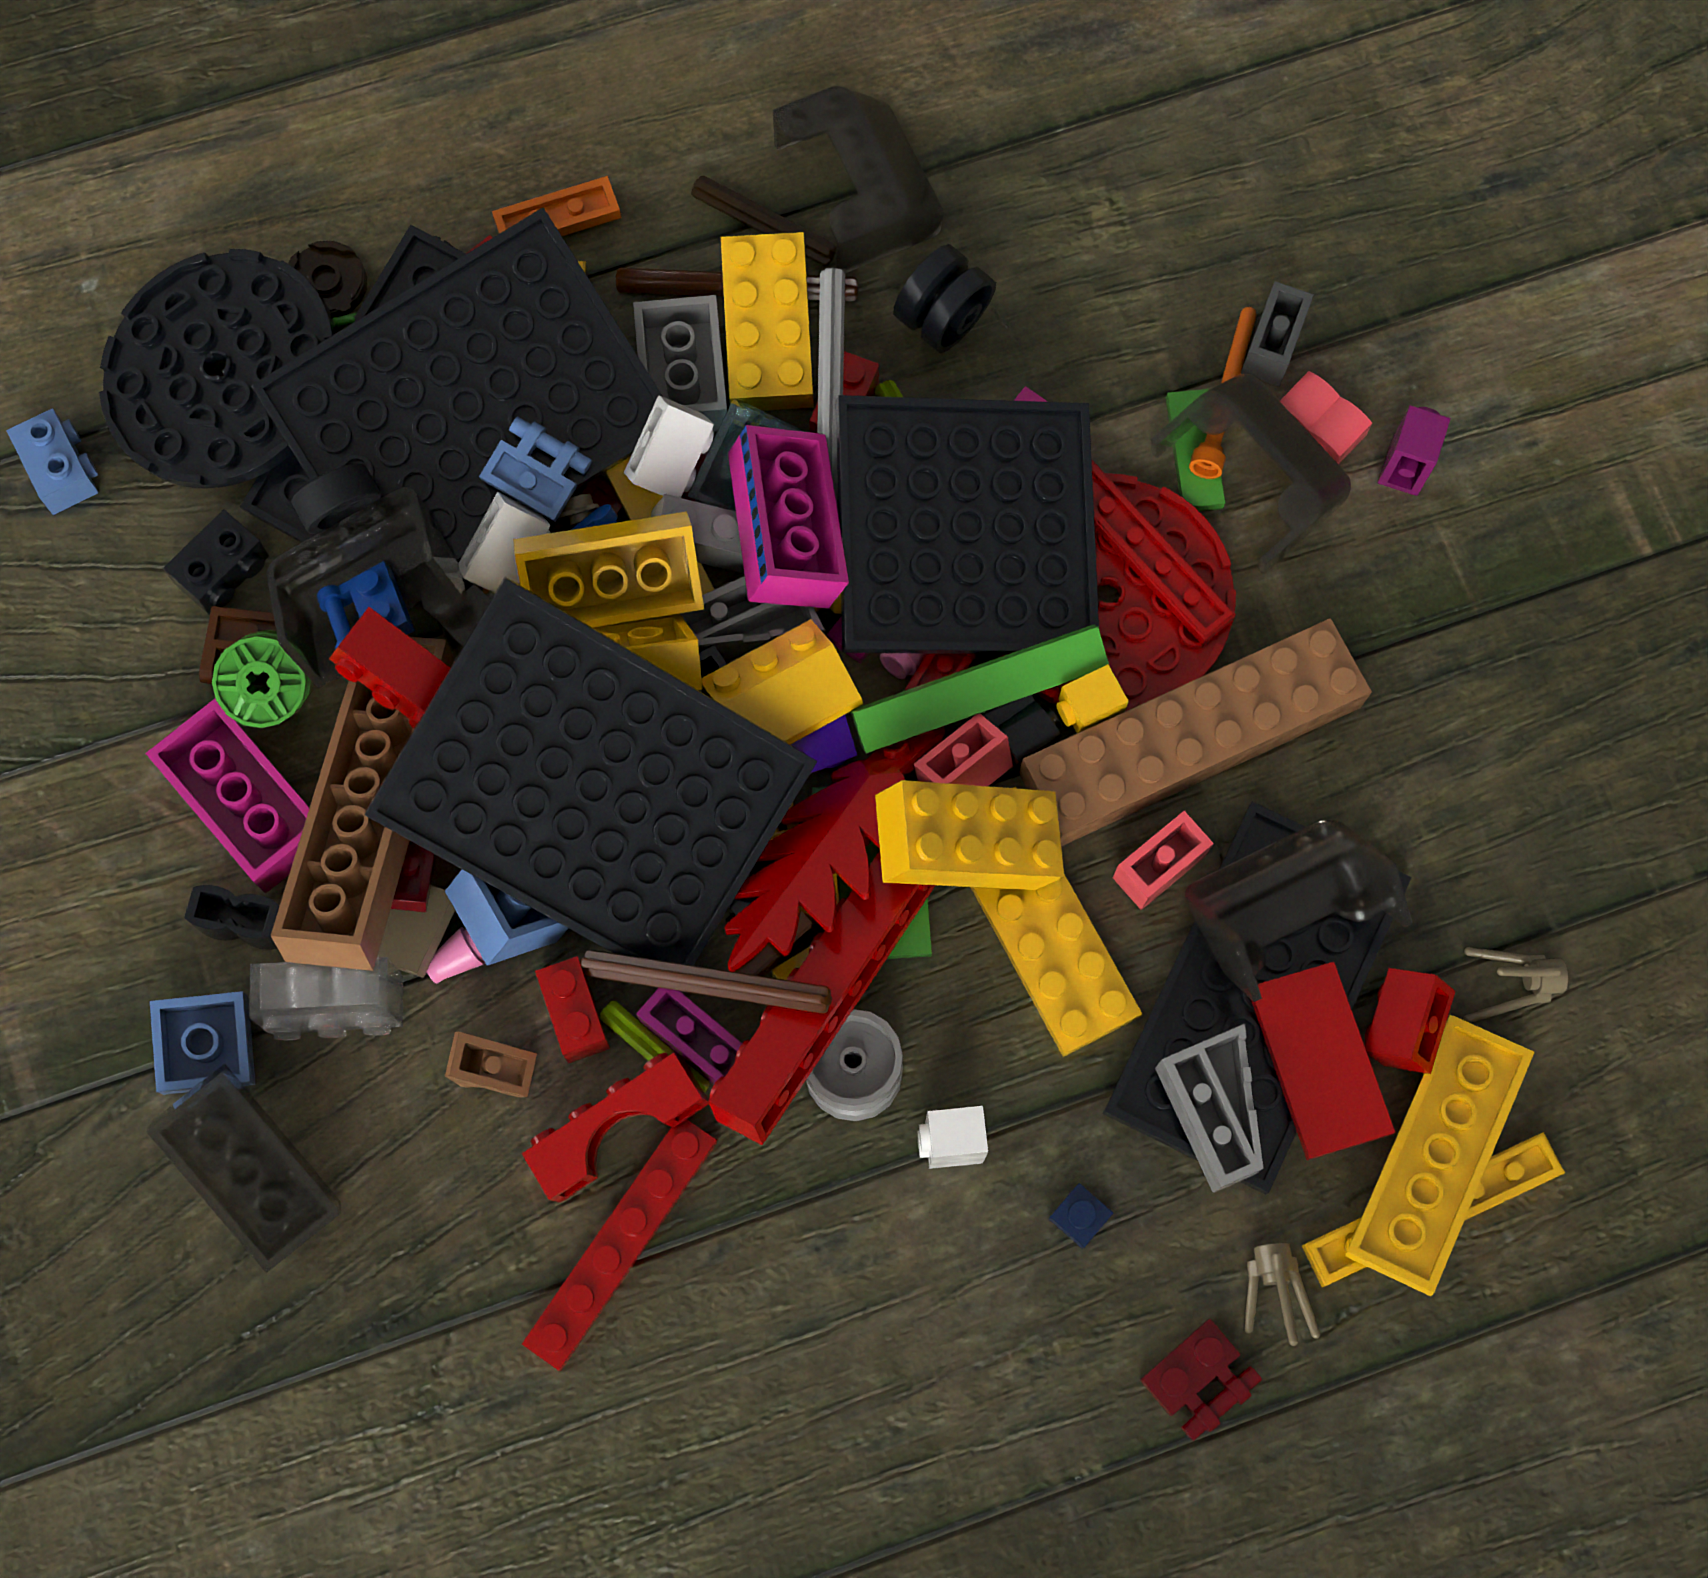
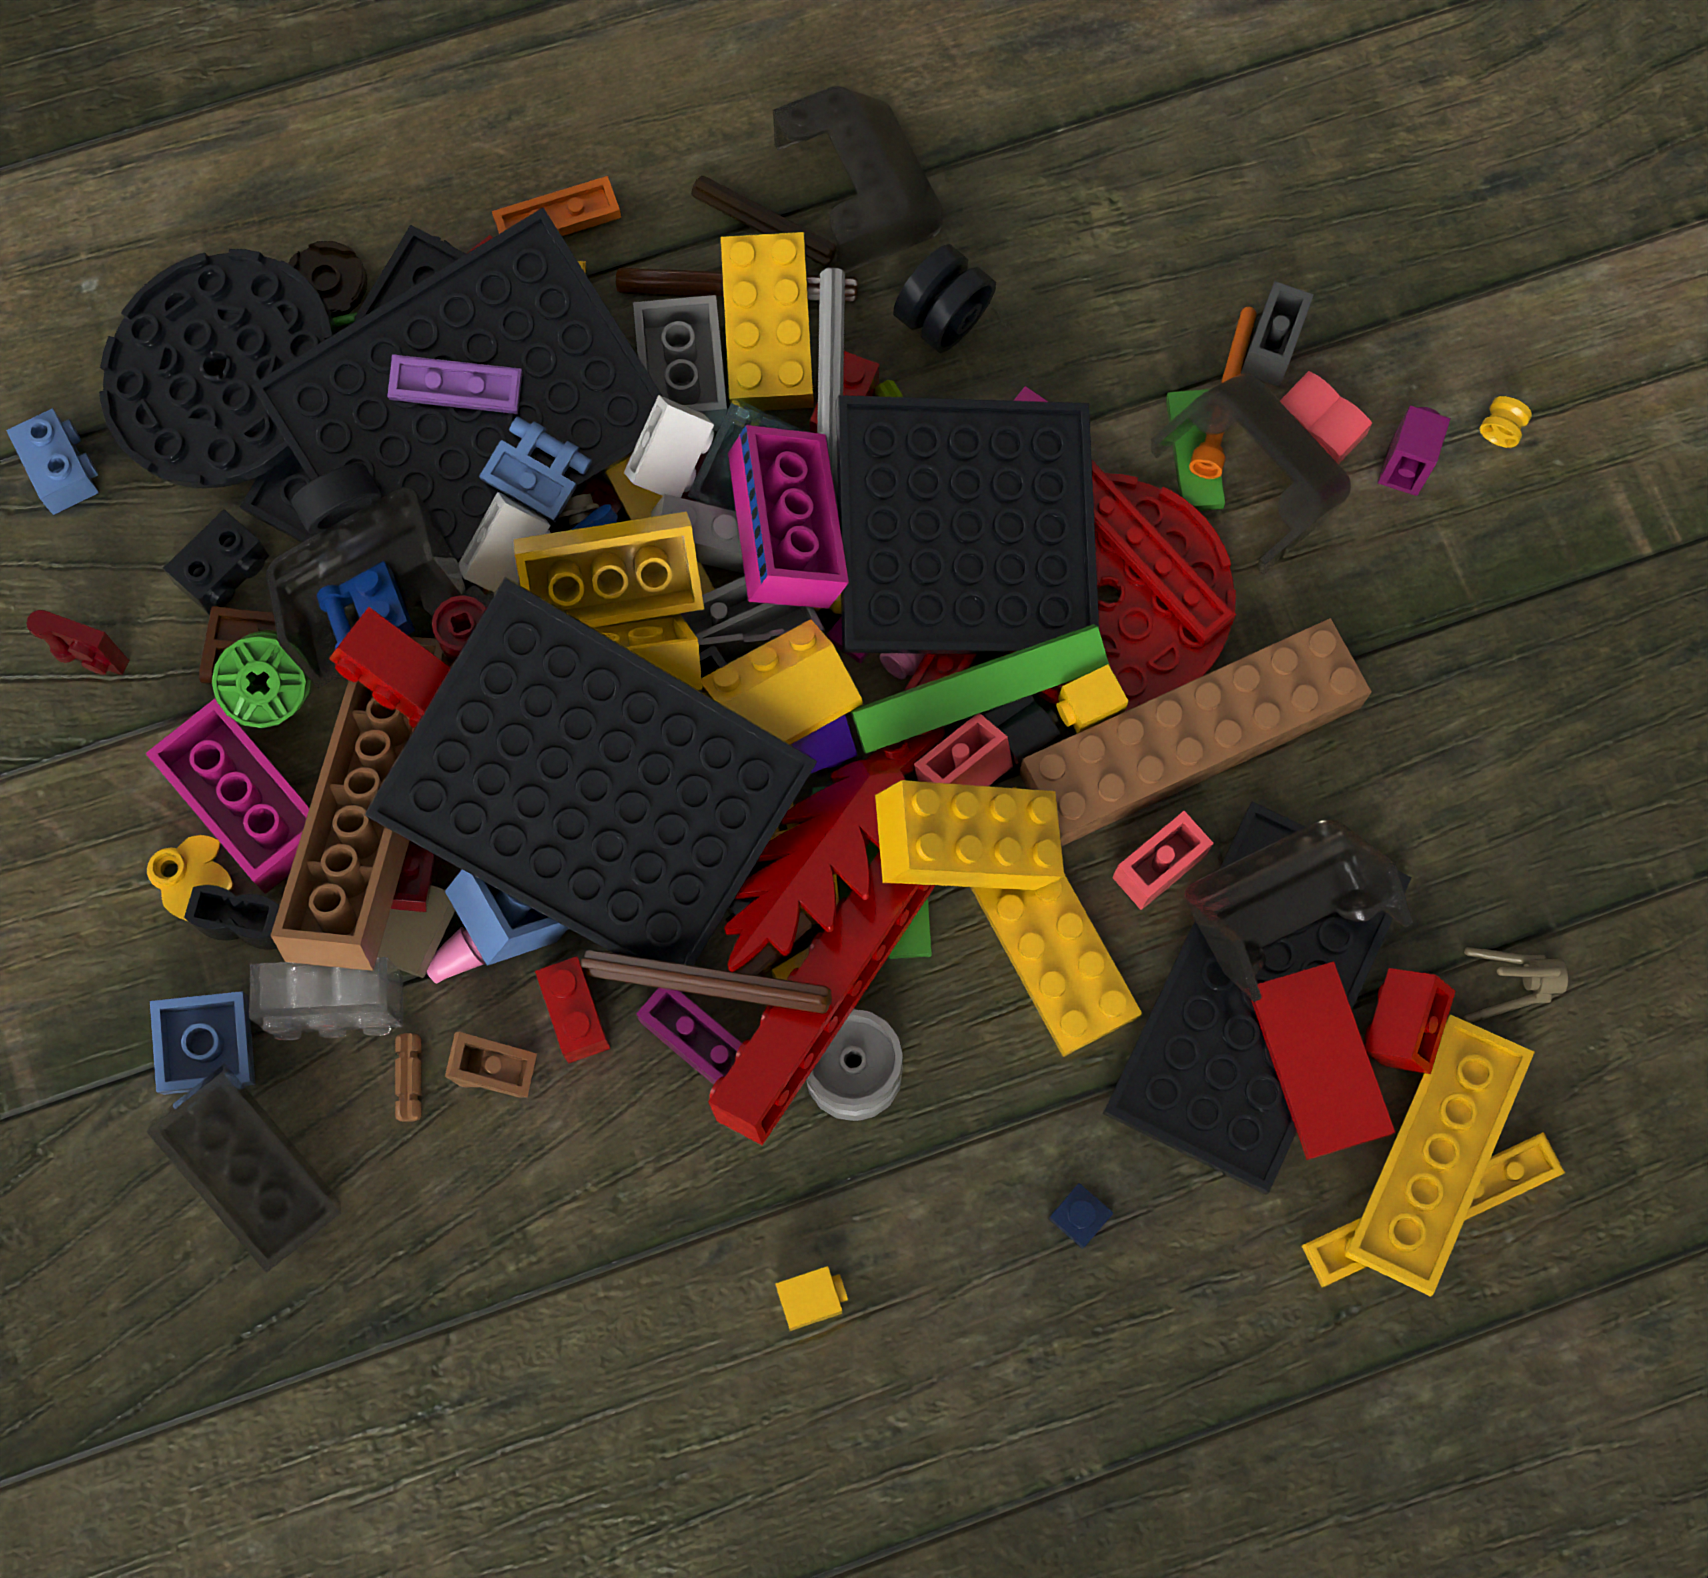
(78, 641): none -> dark red plate
(195, 868): none -> yellow plate
(408, 1077): none -> medium nougat axle
(455, 384): none -> medium lavender tile
(455, 622): none -> dark red wheel
(568, 1157): red arch -> none
(619, 1244): red plate -> none
(639, 1036): lime axle -> none
(811, 1297): none -> yellow brick
(953, 1137): white brick -> none
(1193, 1366): dark red plate -> none
(1216, 1106): light grey wedge -> none
(1278, 1268): dark tan plant -> none
(1505, 421): none -> yellow wheel

